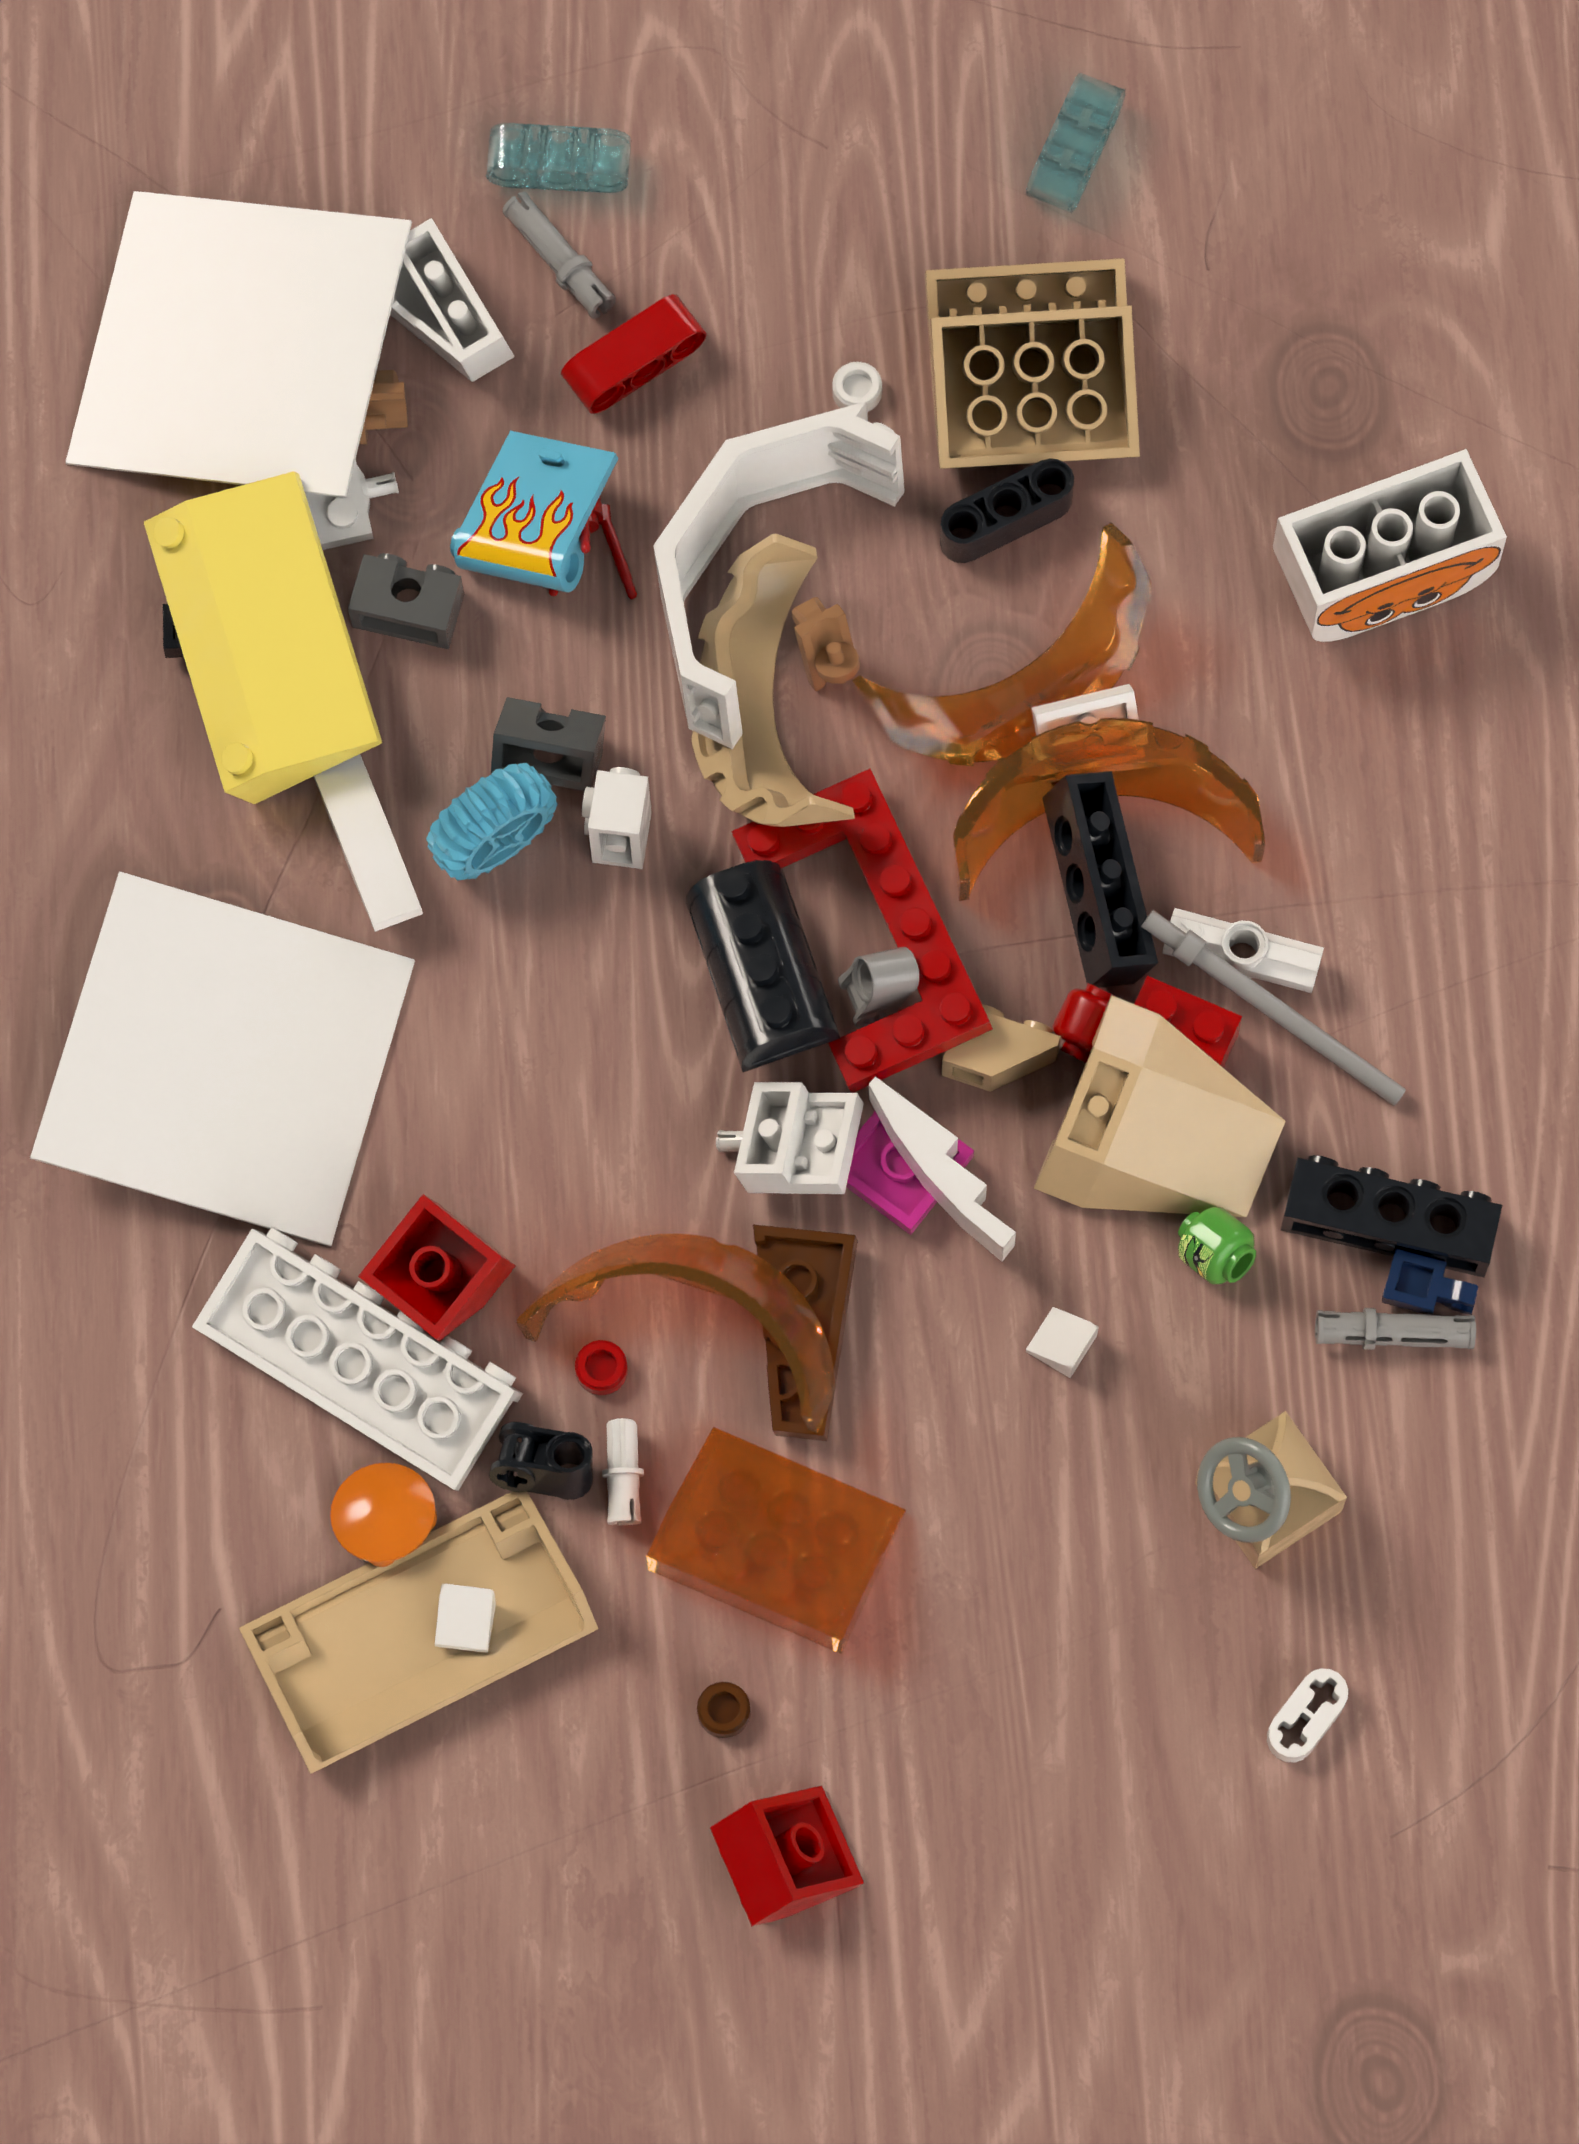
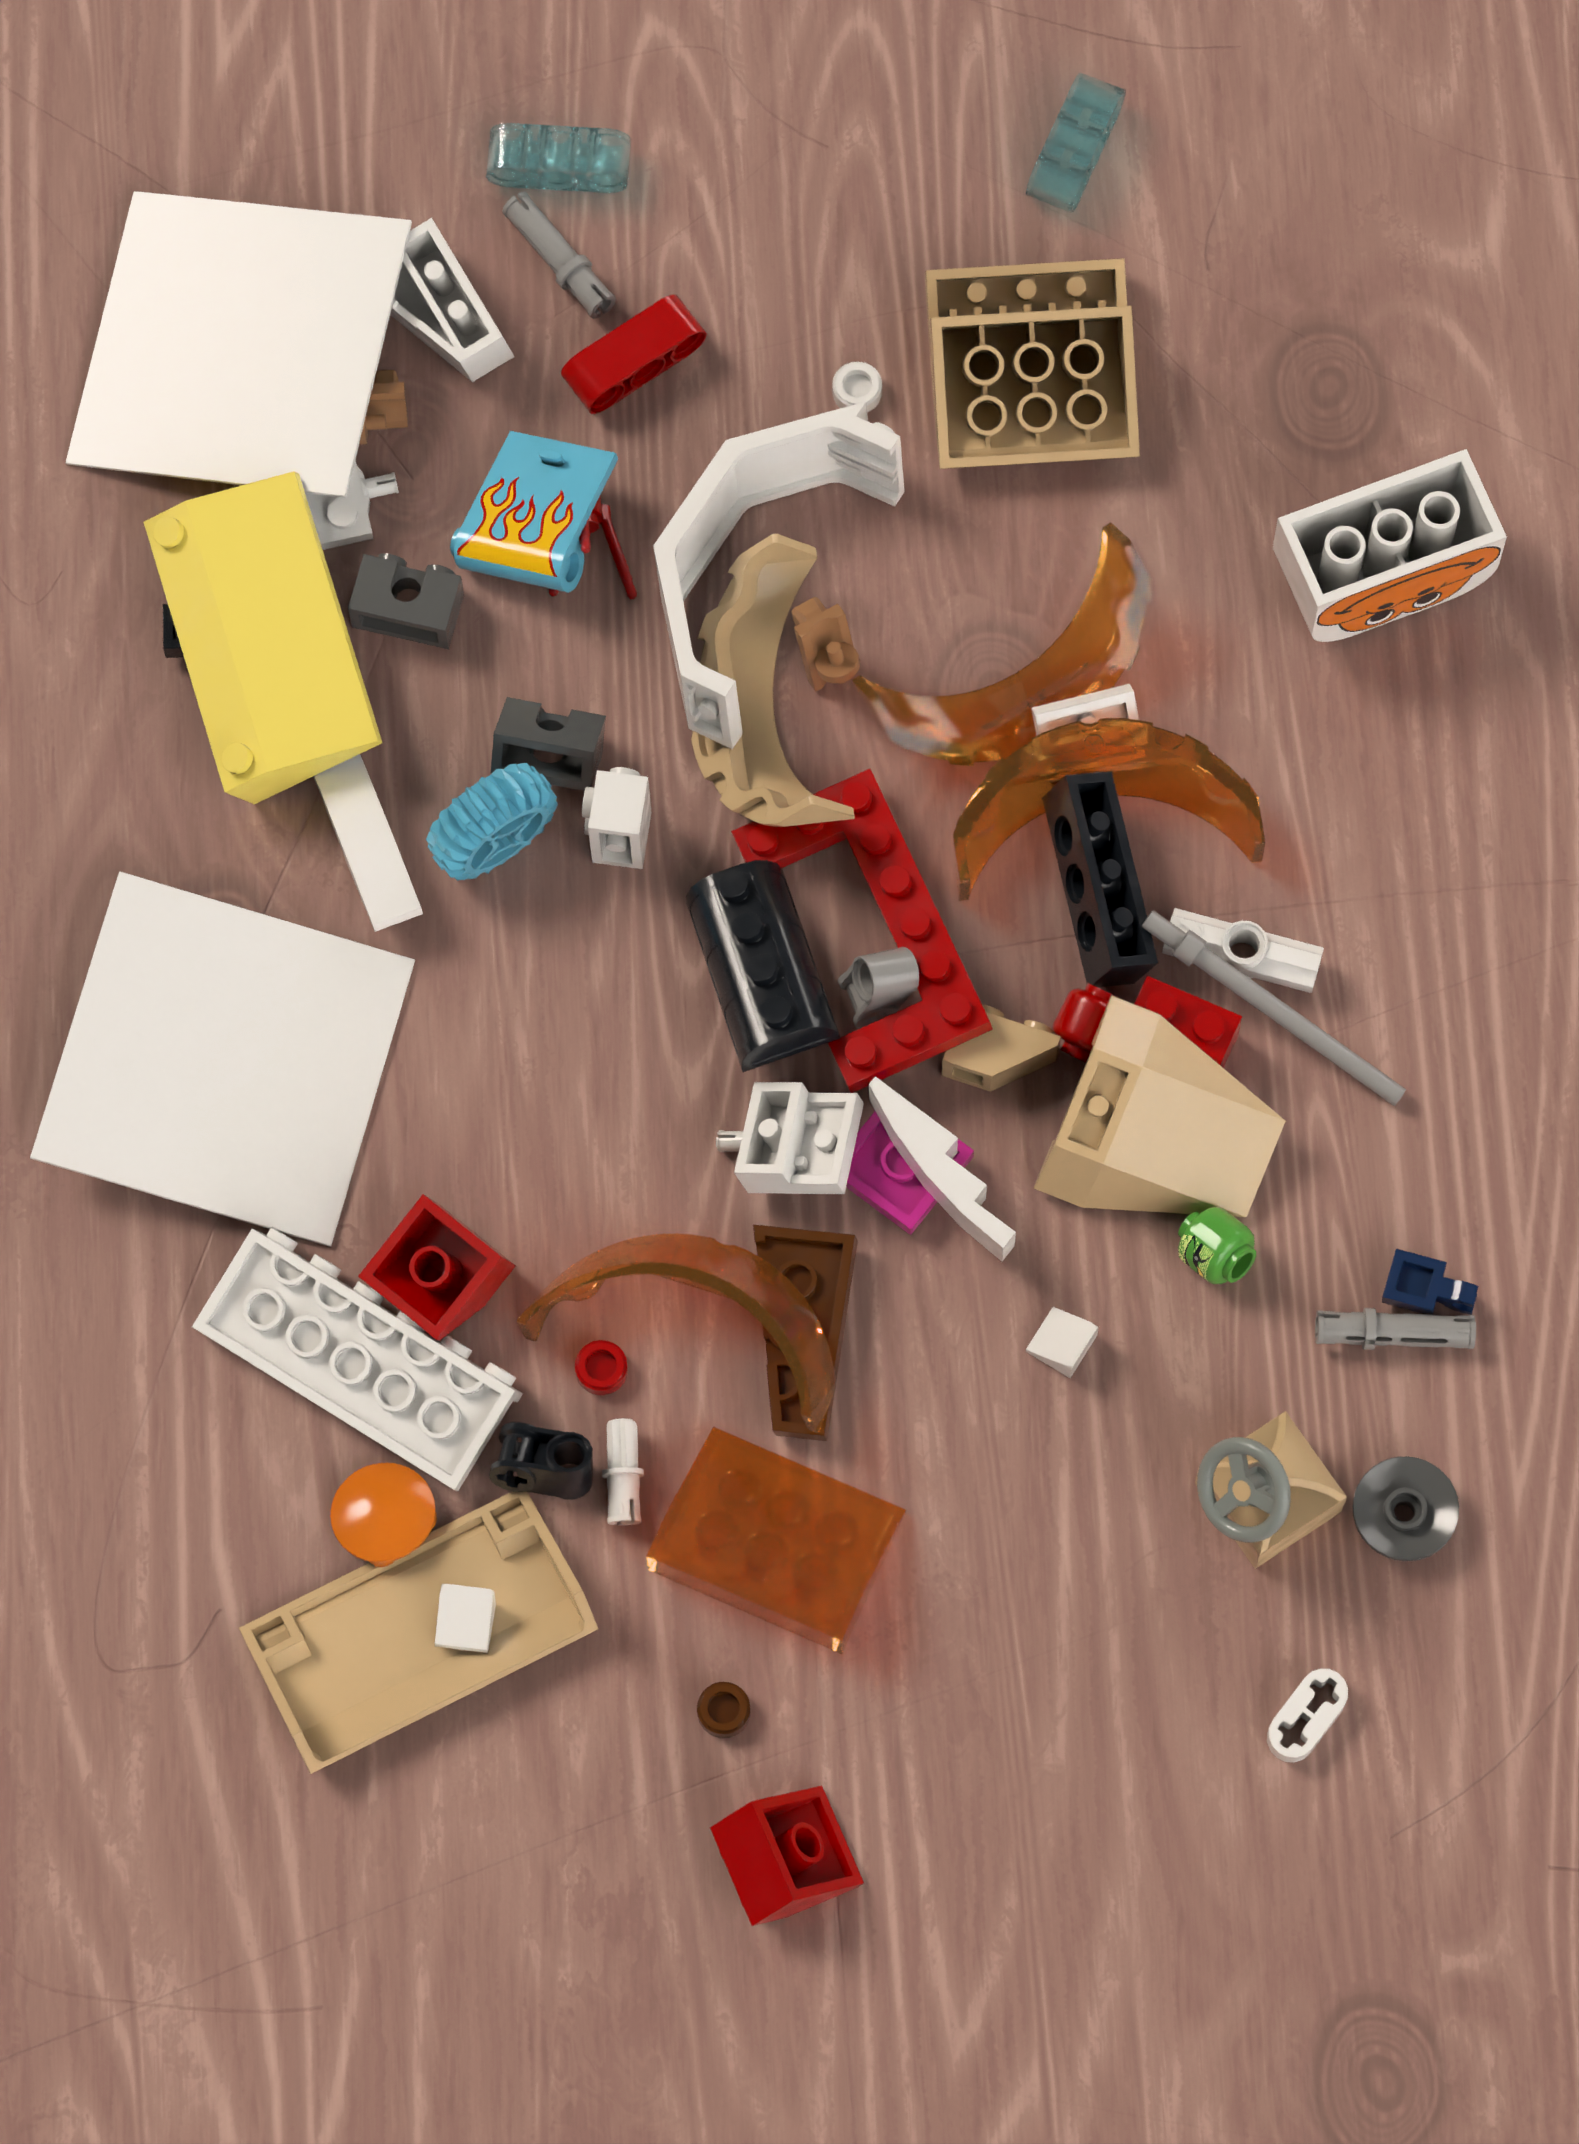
(1018, 491): black beam -> none
(1364, 1228): black brick -> none
(1412, 1484): none -> dark grey dish

